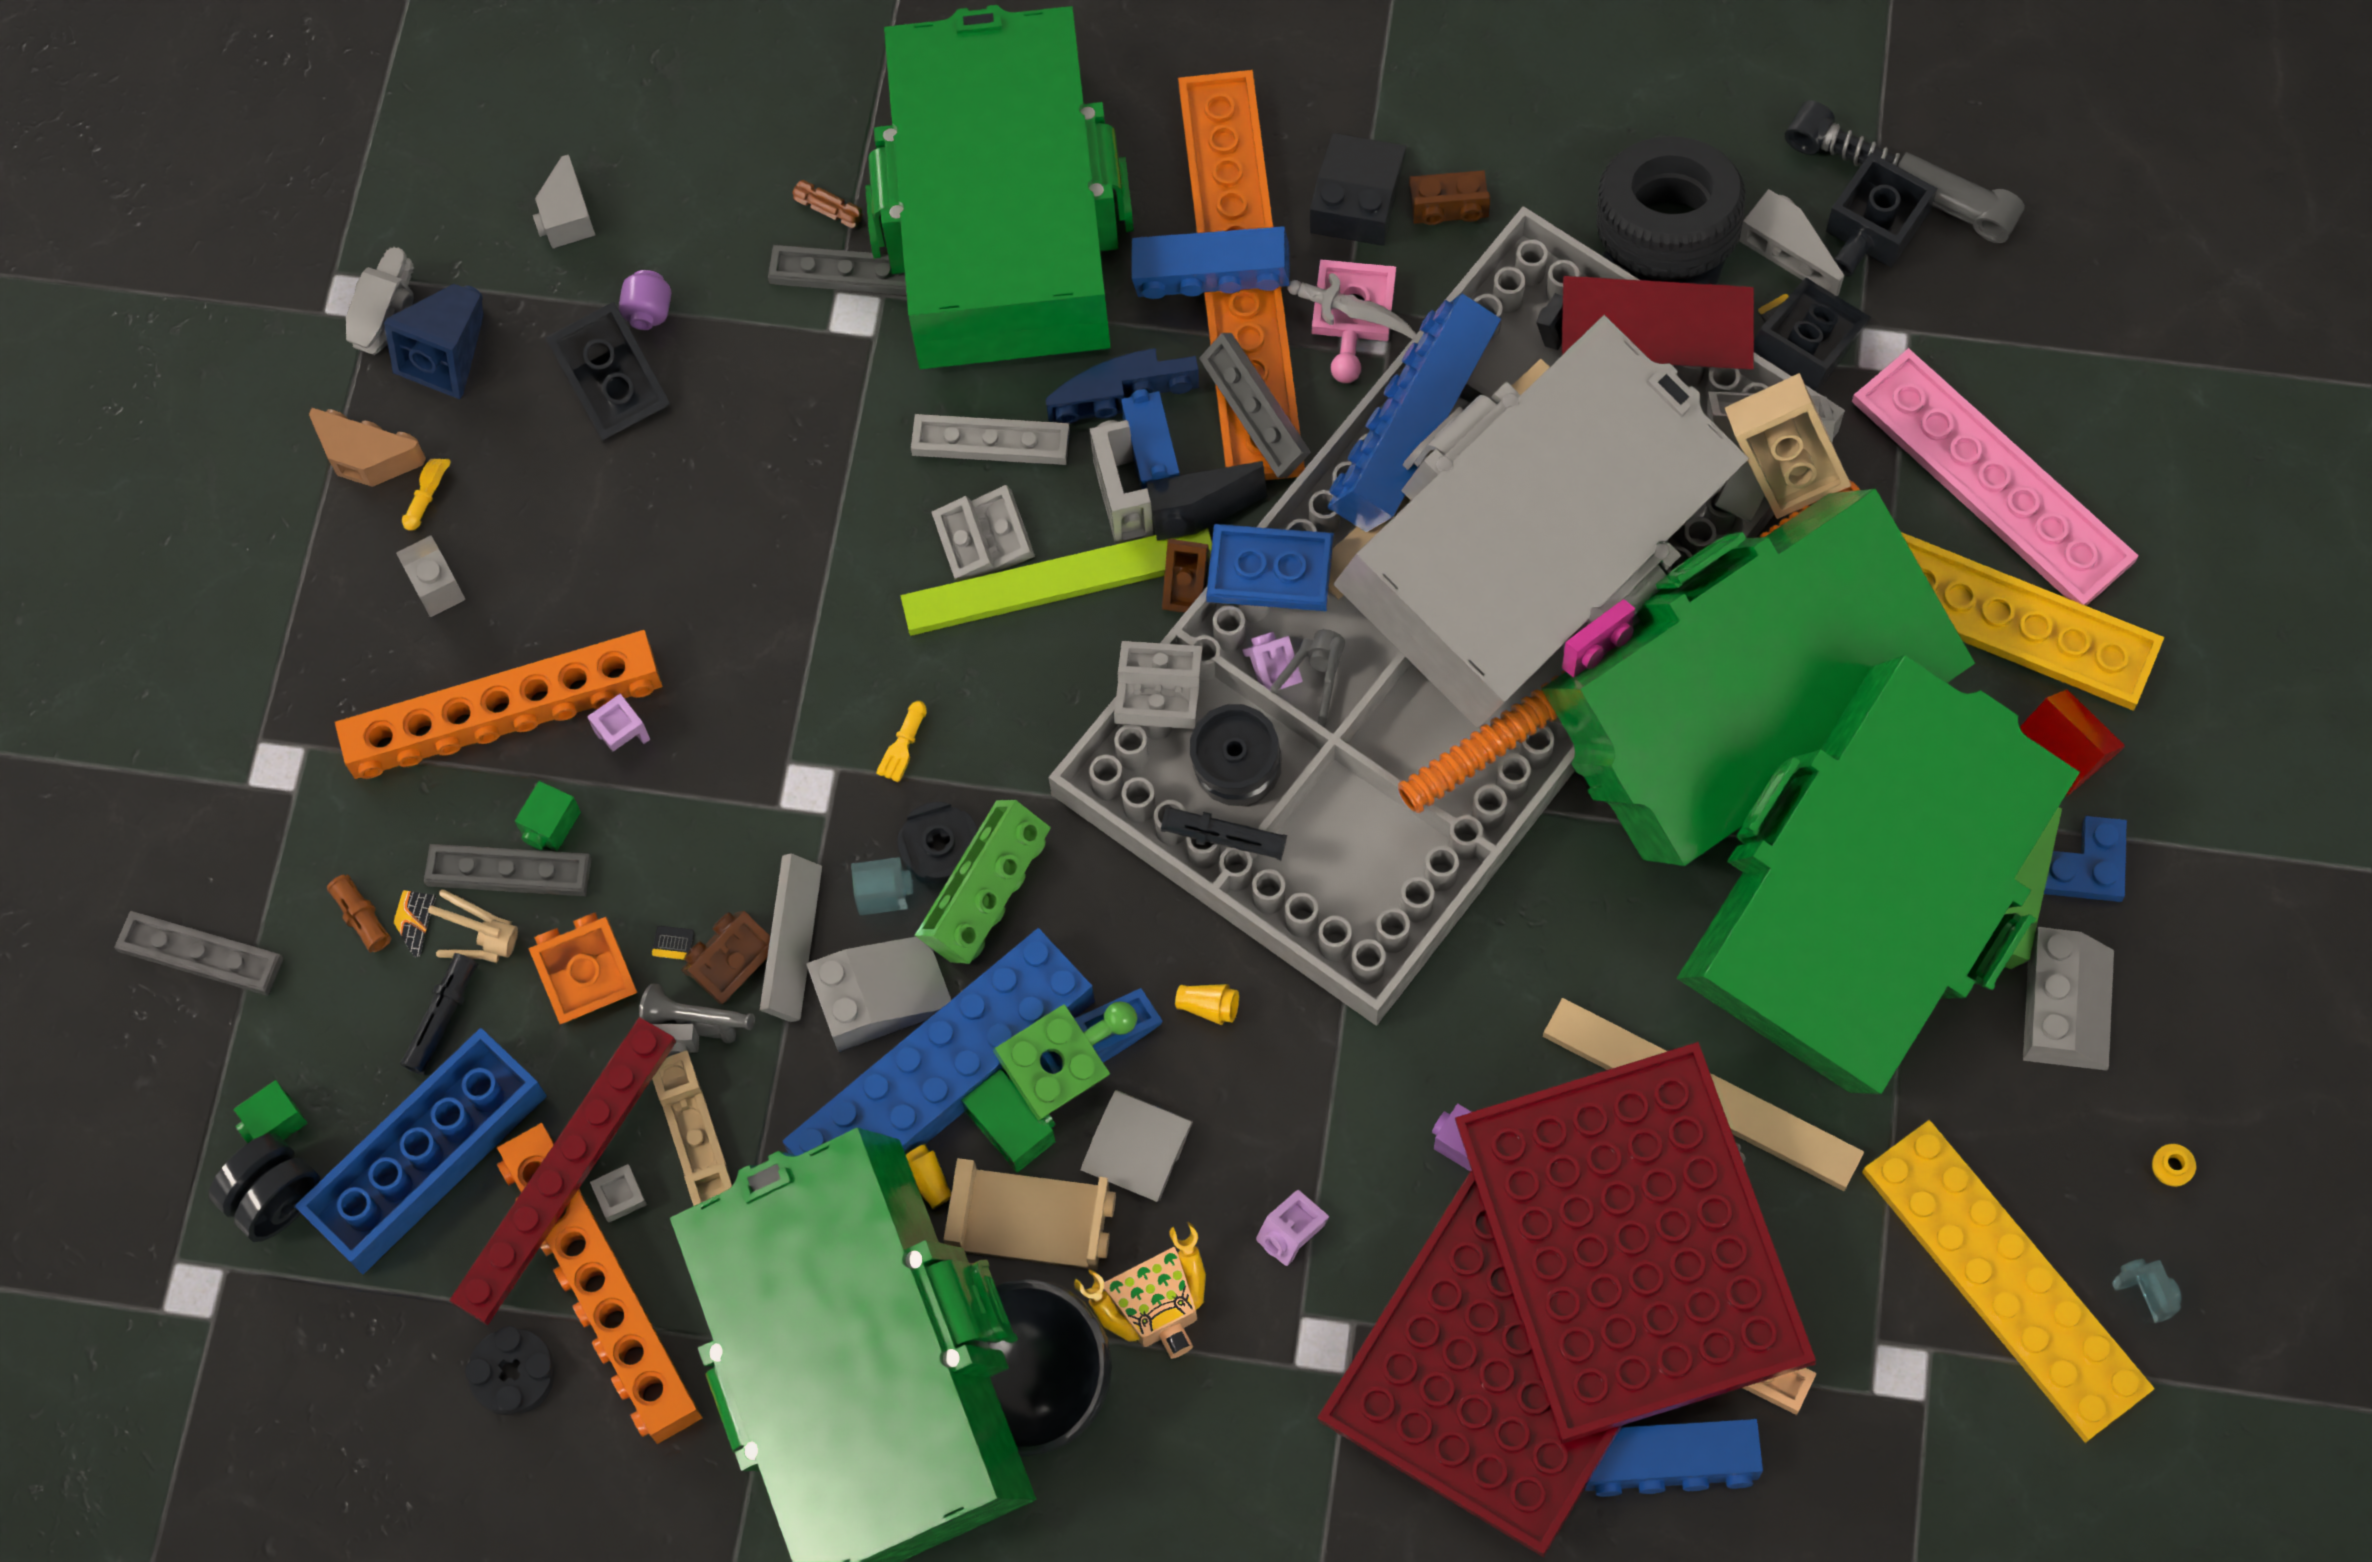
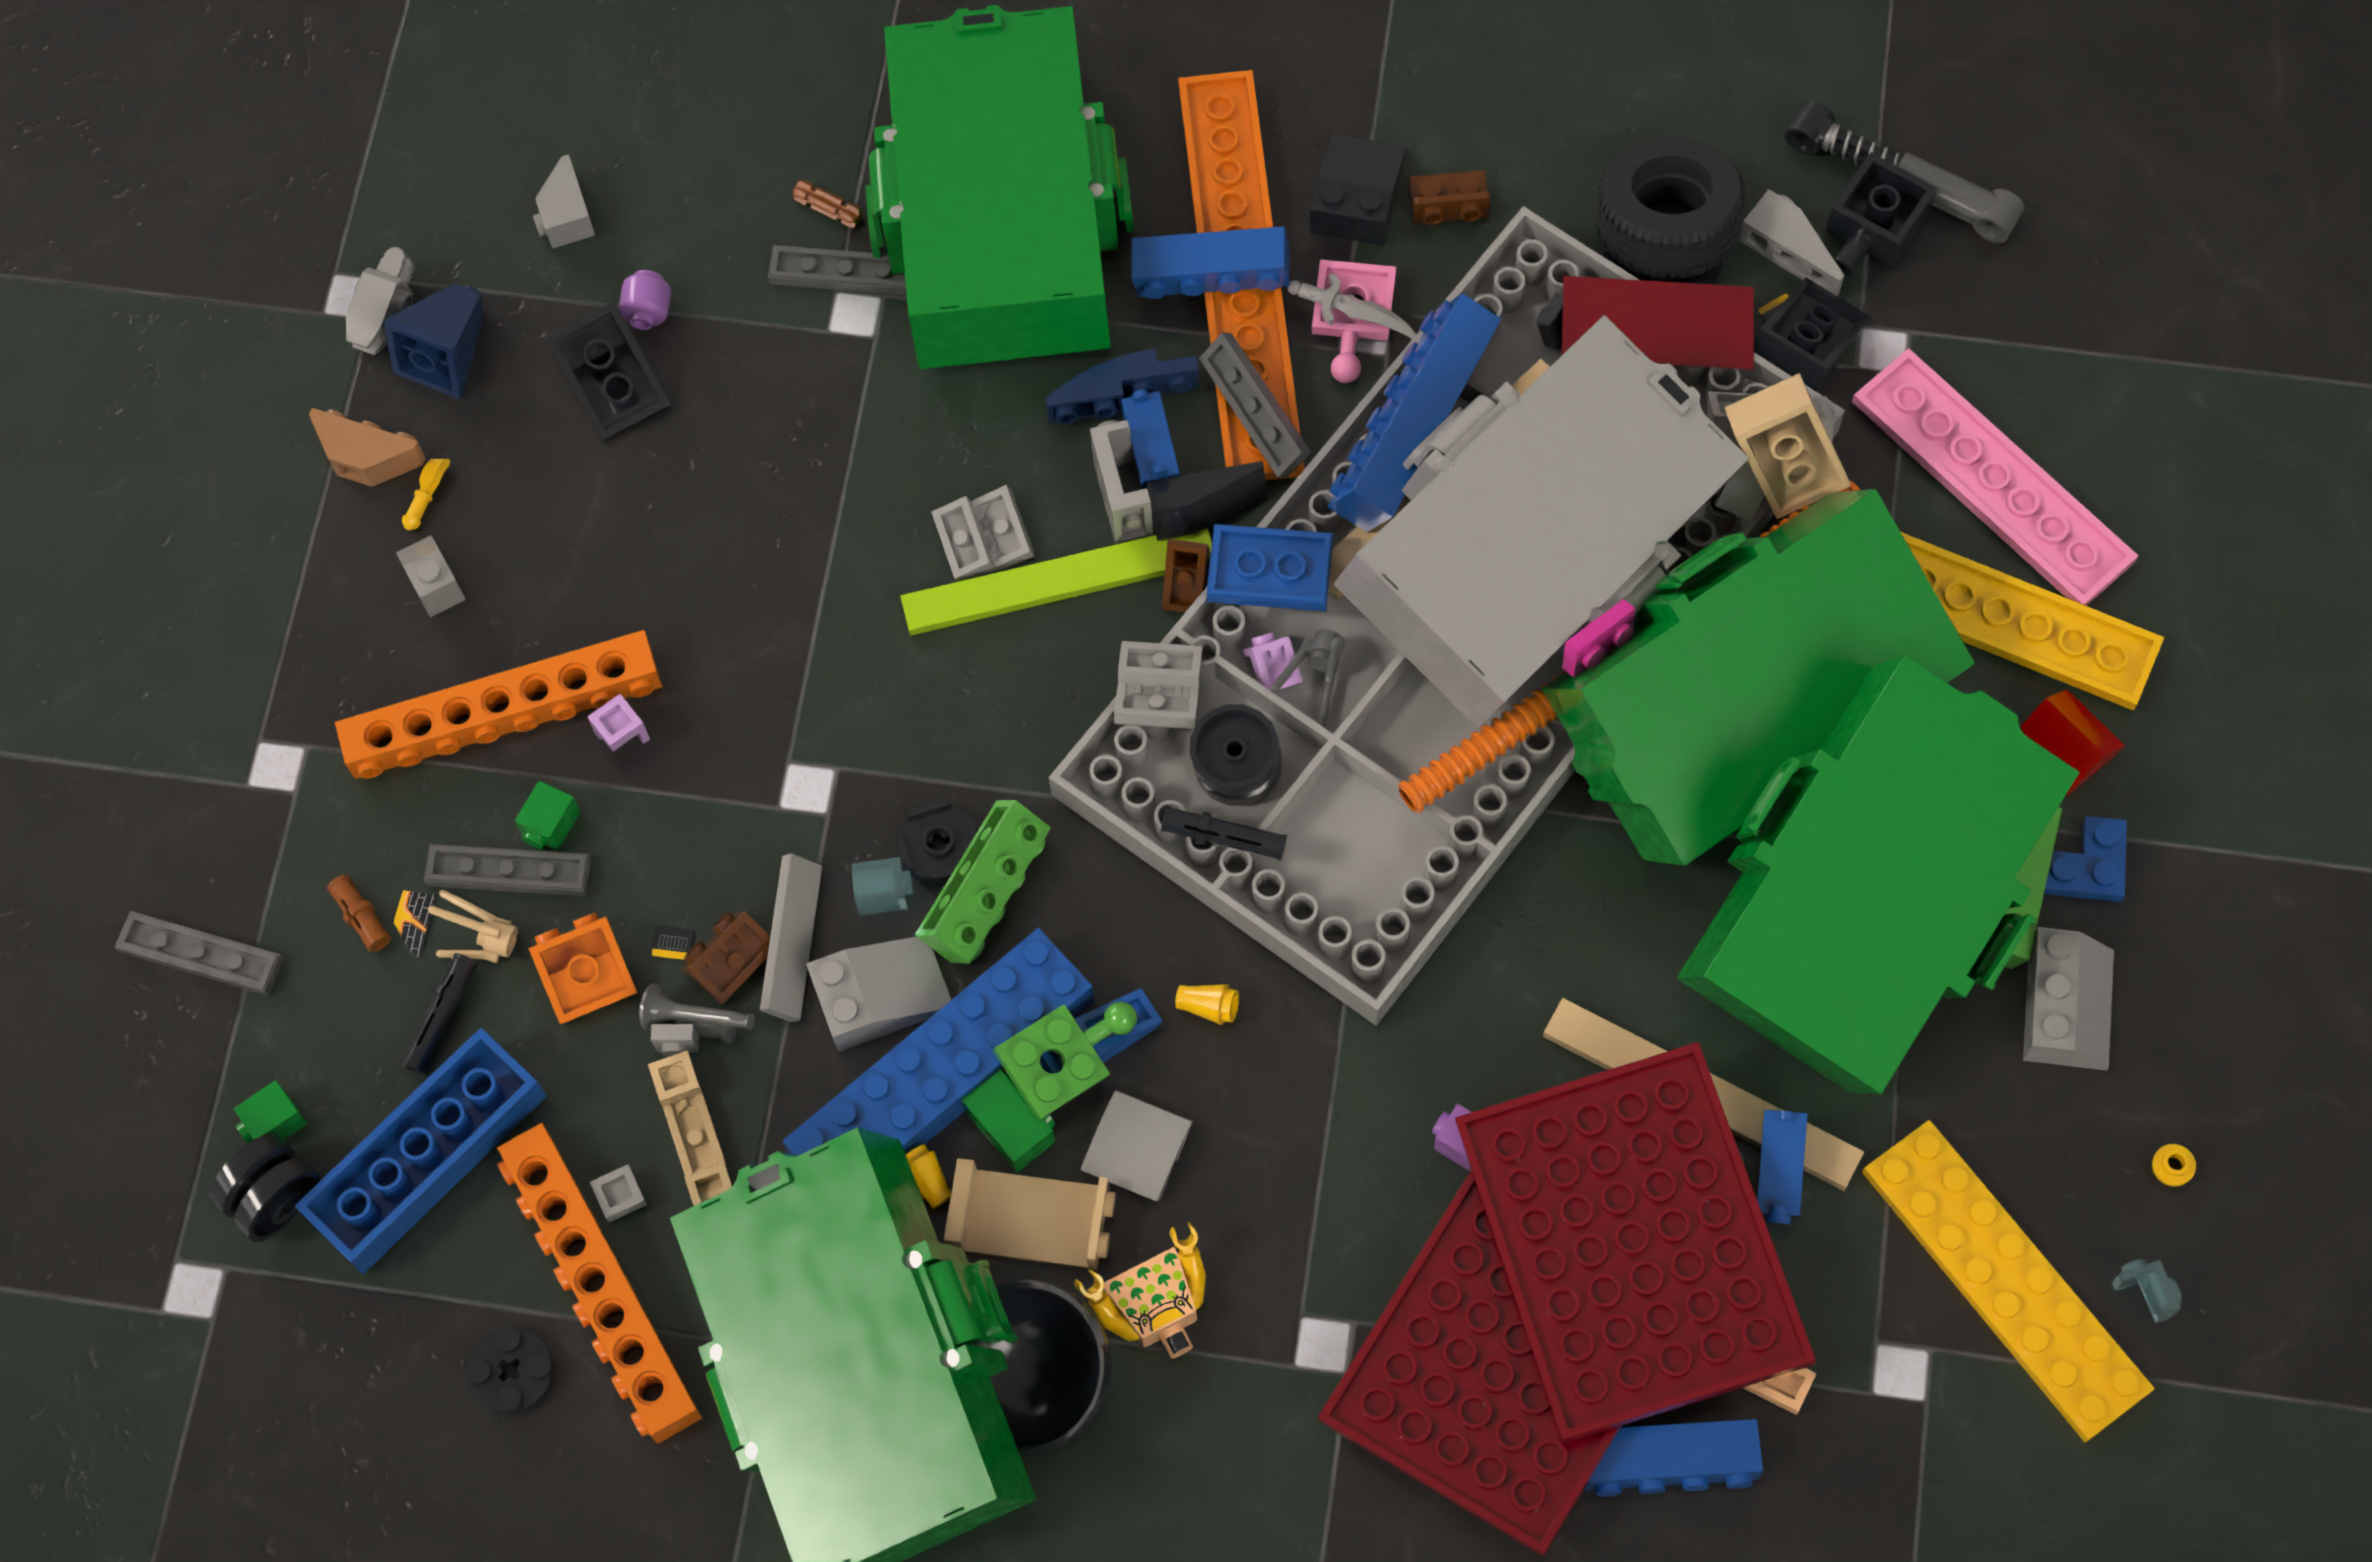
(562, 1171): dark red plate -> none
(897, 755): yellow piece -> none
(990, 439): light grey plate -> none
(1291, 1227): lavender bracket -> none
(1782, 1165): none -> blue brick

